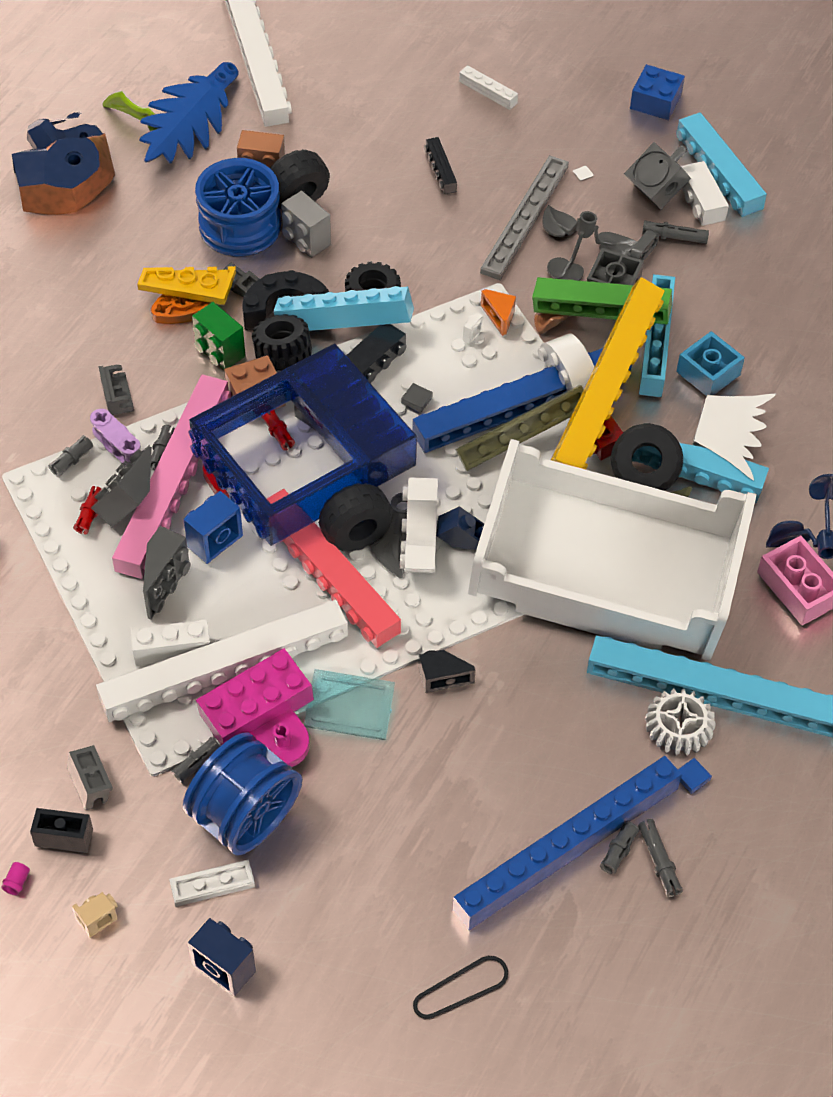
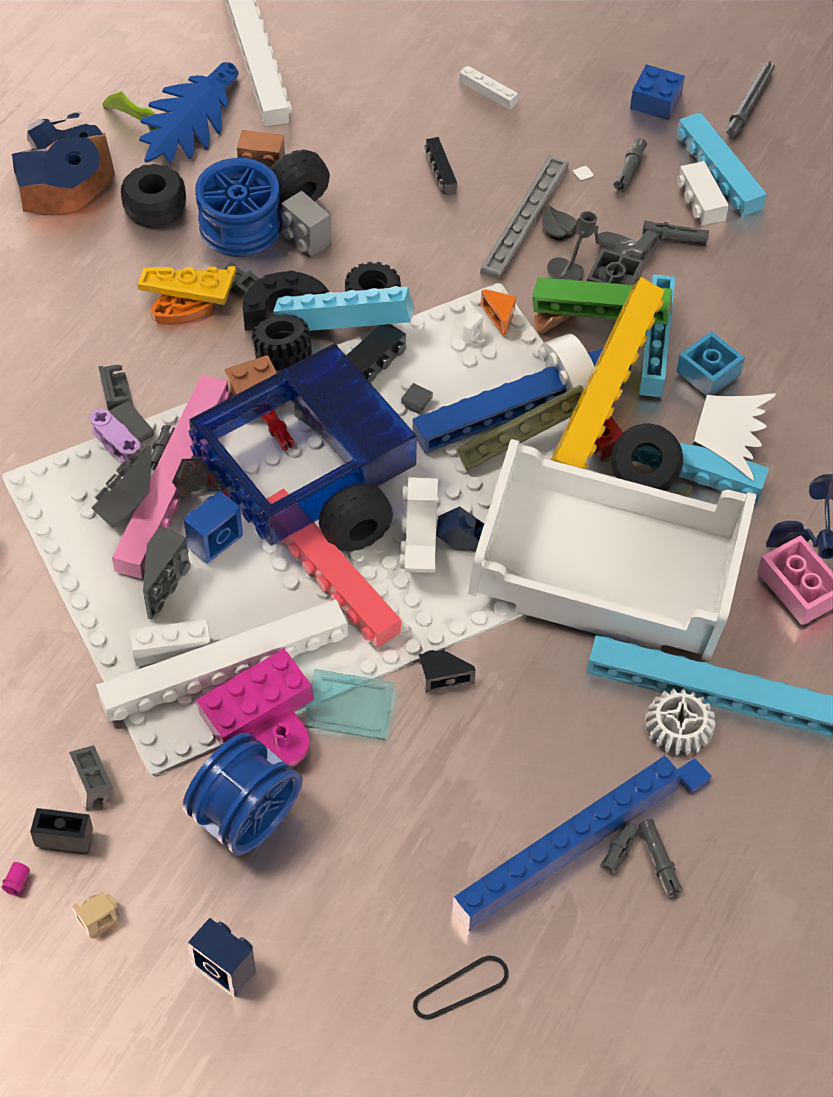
(70, 456): dark grey pin -> none
(87, 514): red pin -> none
(132, 421): none -> dark grey tile
(153, 194): none -> black tyre
(195, 760): dark grey pin -> none
(196, 479): none -> clear smoke slope
(212, 883): white tile -> none
(218, 336): green brick -> none
(388, 547): dark grey piece -> none
(633, 158): none -> dark grey pin
(658, 174): dark grey piece -> none
(738, 119): none -> dark grey axle

